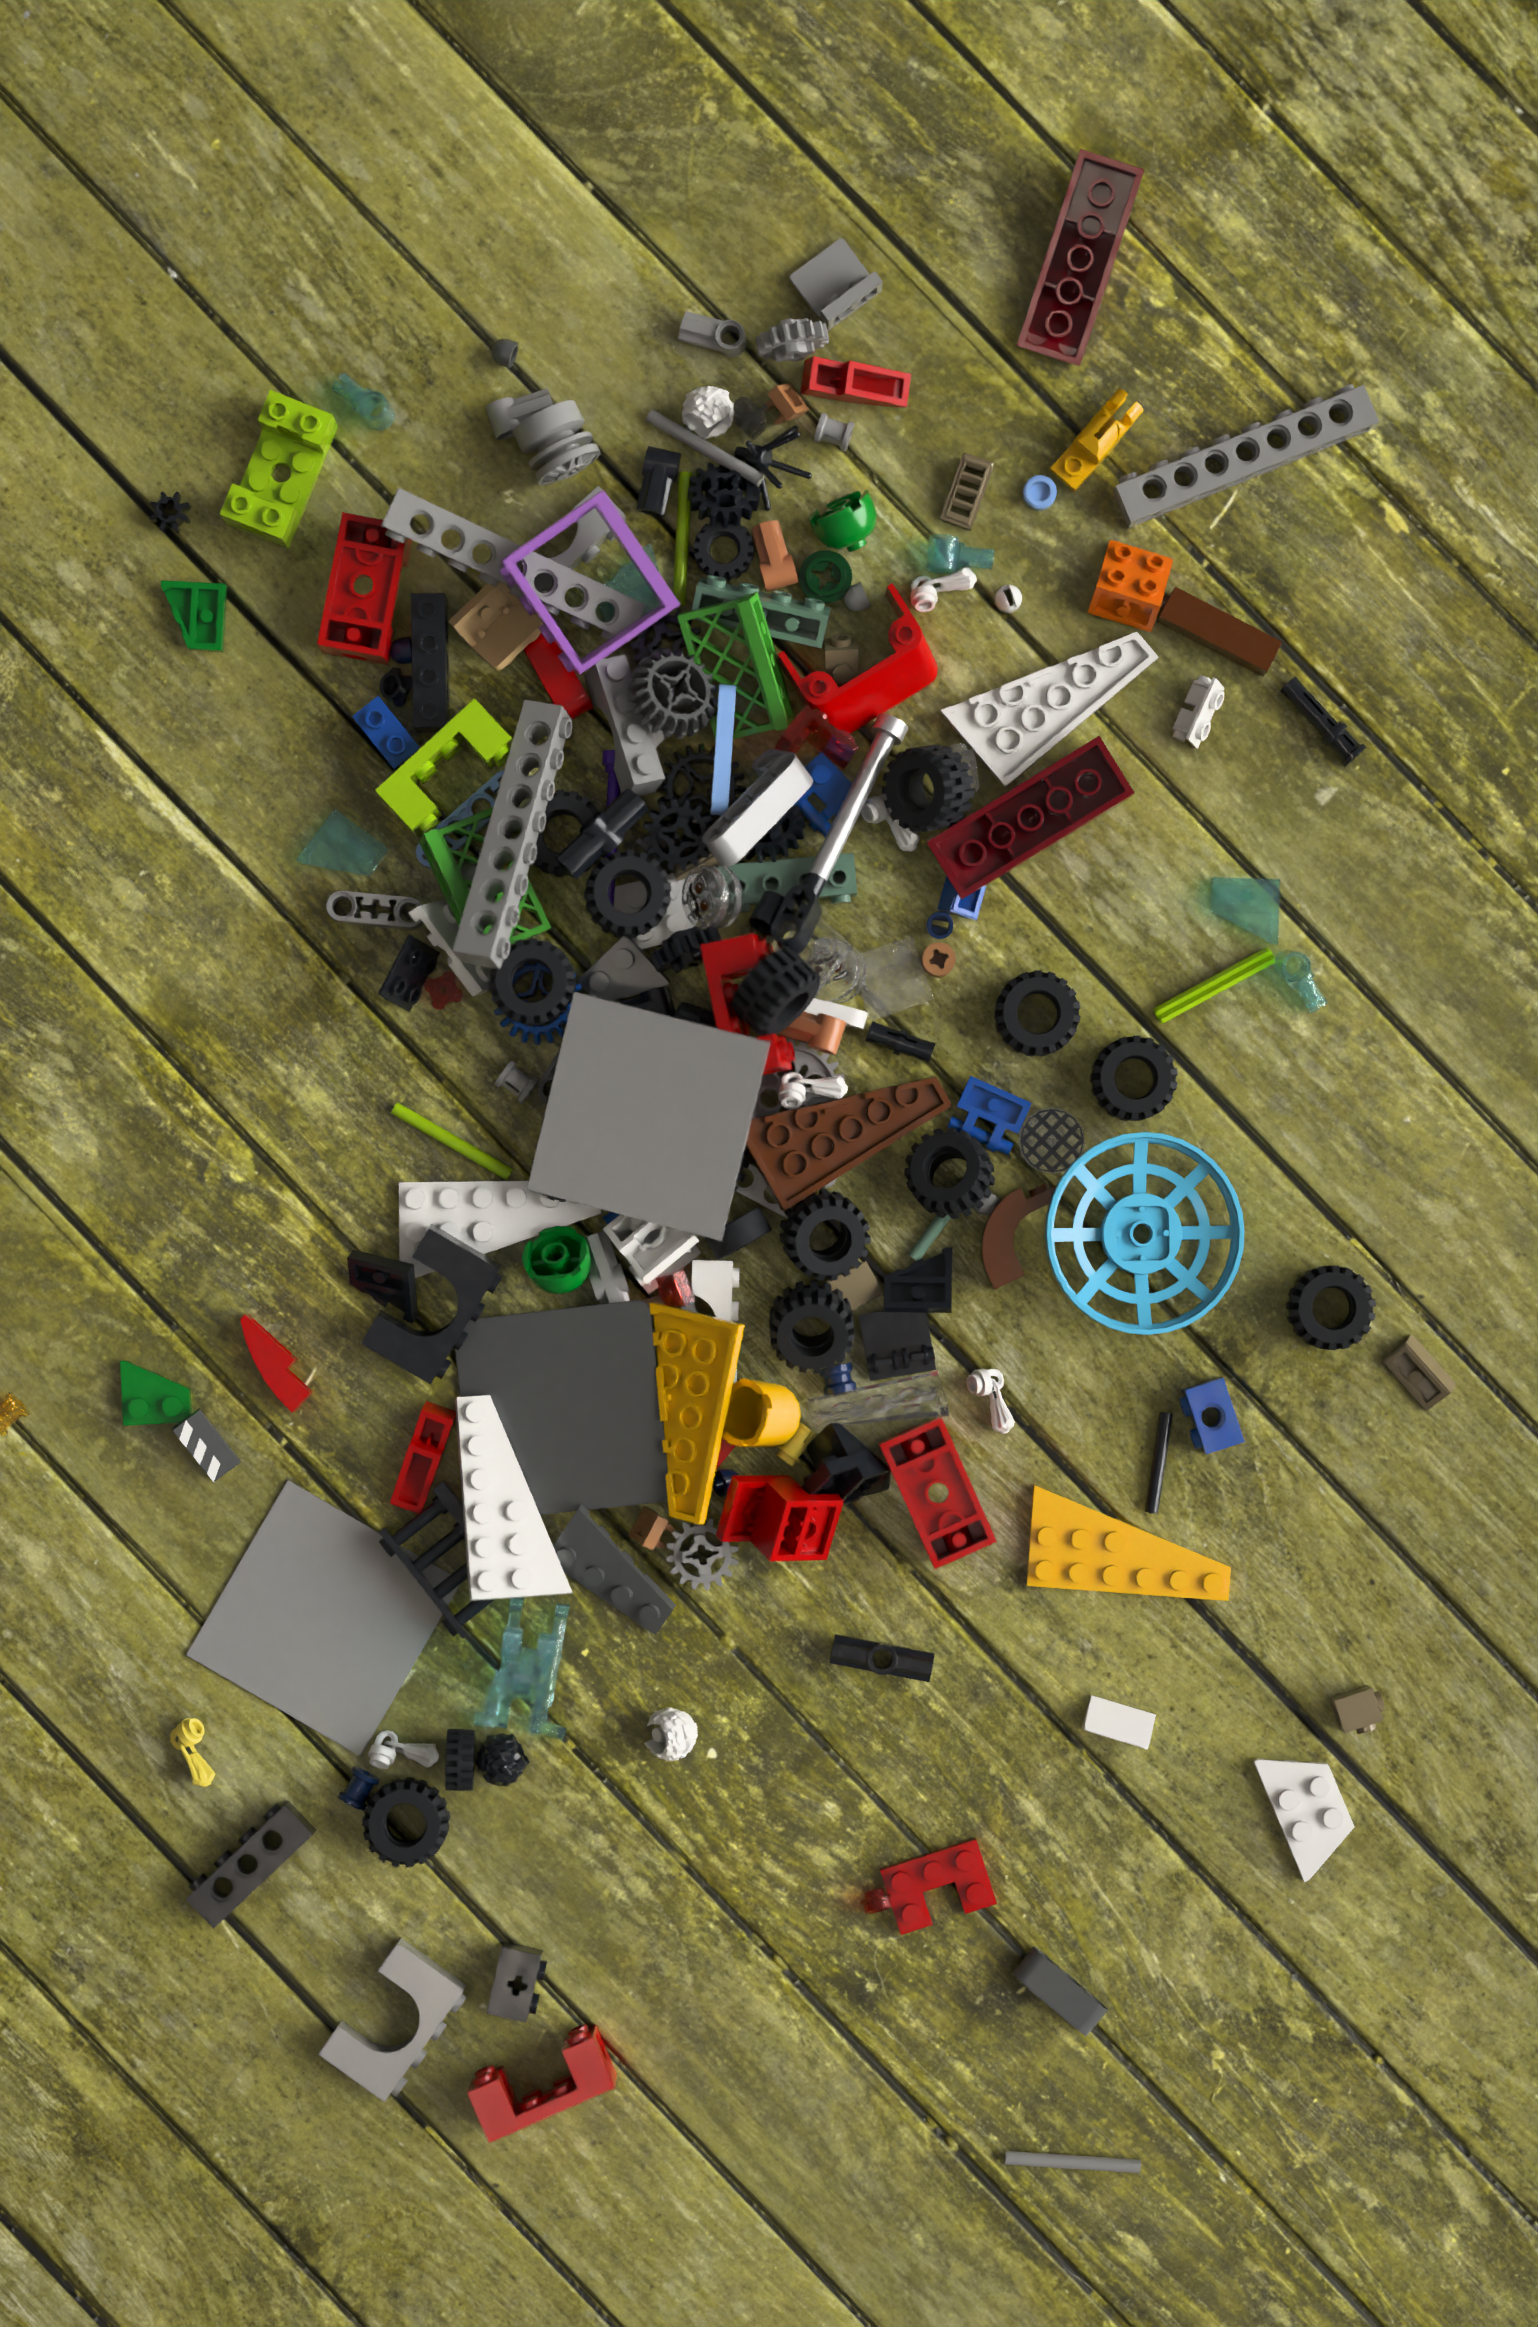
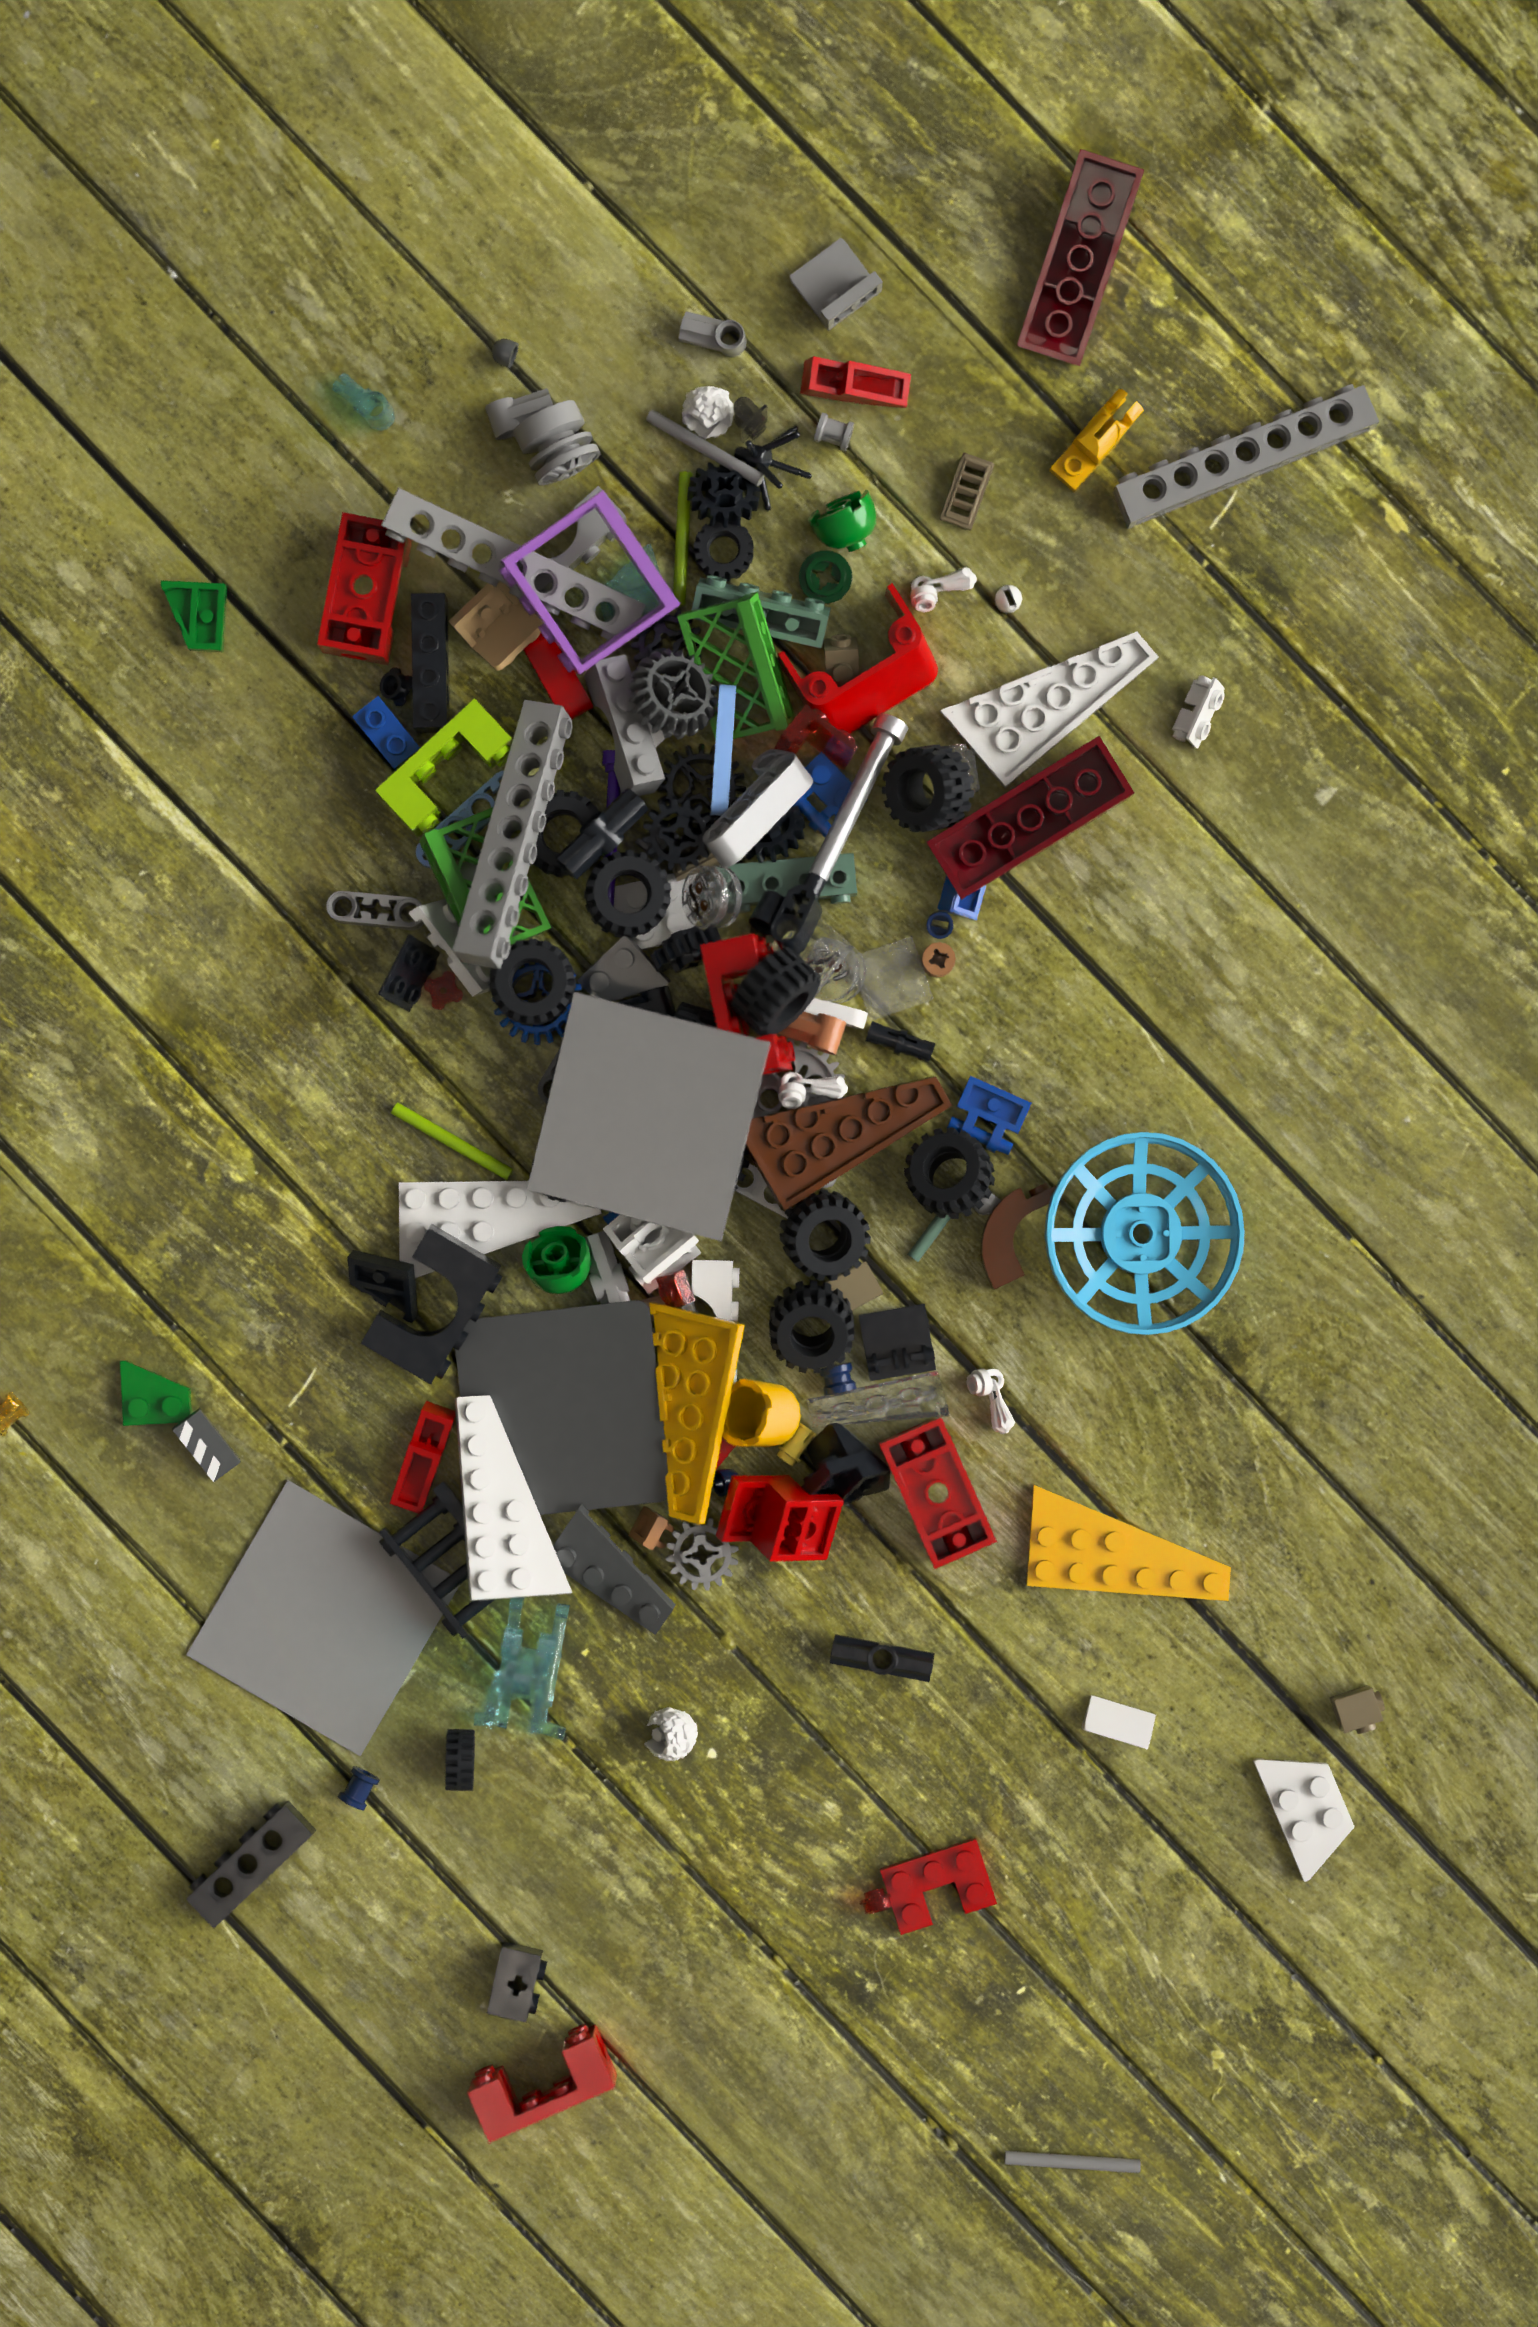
(172, 521): black gear -> none
(189, 1734): light yellow piece -> none
(274, 1364): red slope -> none
(291, 437): lime plate -> none
(343, 847): clear light blue wing -> none
(382, 2067): light grey arch -> none
(384, 1755): white piece -> none
(393, 1848): black tyre -> none
(402, 650): dark blue hinge -> none
(501, 1759): black piece -> none
(516, 1082): light grey bush -> none
(659, 472): black piece -> none
(740, 1233): black tyre -> none
(775, 564): nougat piece -> none
(787, 402): medium nougat tile -> none
(792, 340): light grey gear -> none
(856, 598): light grey hinge -> none
(876, 812): white piece -> none
(921, 1287): black wing -> none
(949, 554): clear light blue pin -> none
(1039, 492): light blue tile -> none
(1051, 1140): tile -> none
(1060, 1991): dark grey beam -> none
(1061, 996): black tyre -> none
(1130, 586): orange bracket -> none
(1158, 1462): black bar -> none
(1163, 1078): black tyre -> none
(1214, 985): lime axle -> none
(1218, 631): reddish brown brick -> none
(1226, 1430): blue brick -> none
(1248, 904): clear light blue wing -> none
(1301, 979): clear light blue pin -> none
(1332, 732): black pin -> none
(1359, 1313): black tyre -> none
(1419, 1373): dark tan slope -> none

